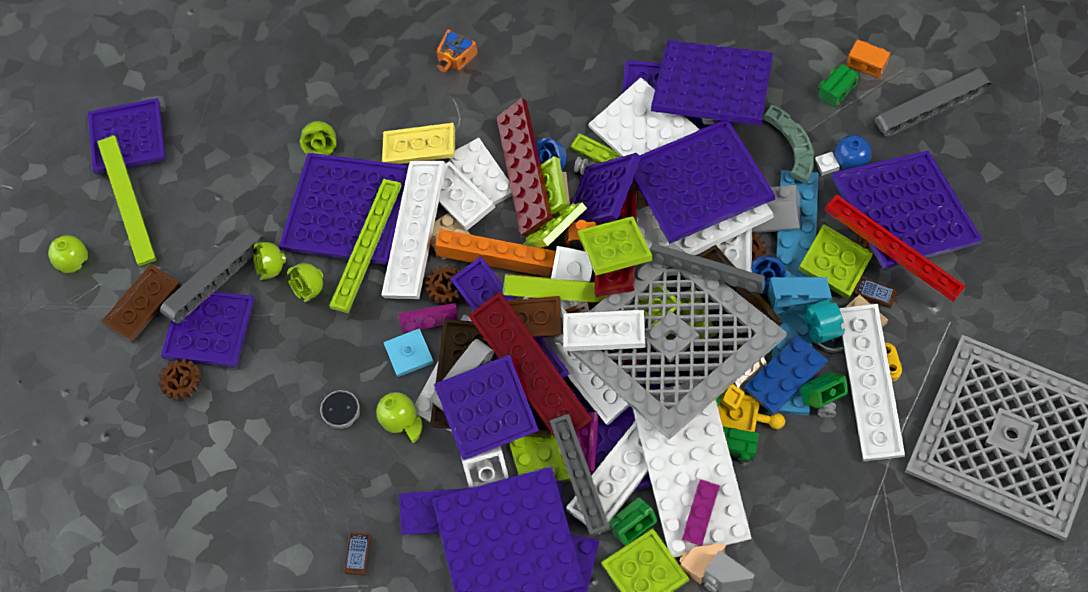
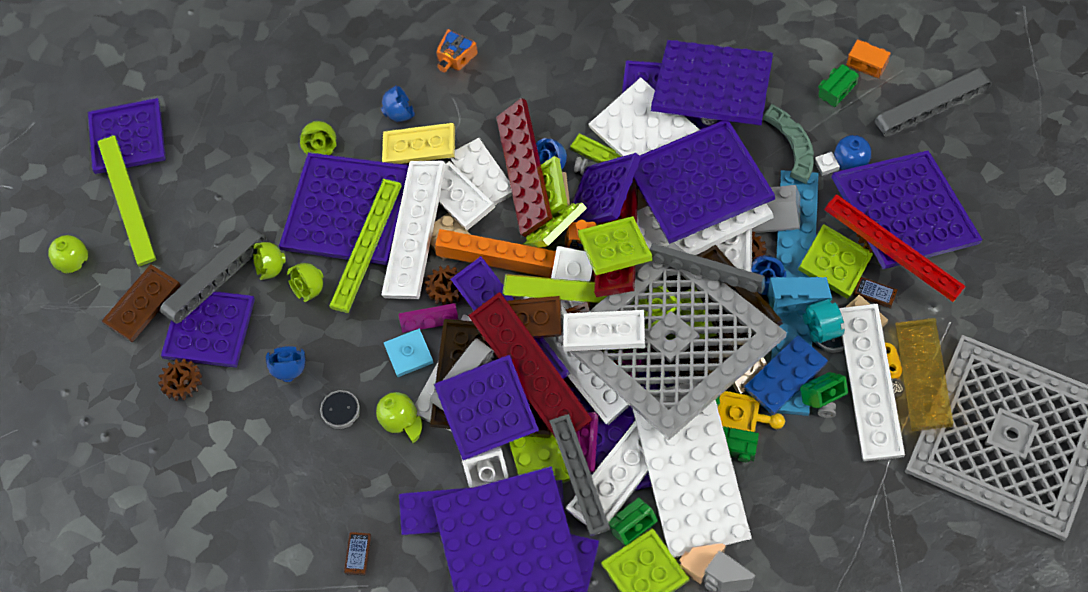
(286, 363): none -> blue cylinder
(396, 105): none -> blue cylinder
(700, 512): magenta plate -> none
(732, 397): yellow plate -> none
(898, 387): none -> tile
(924, 375): none -> clear yellow plate

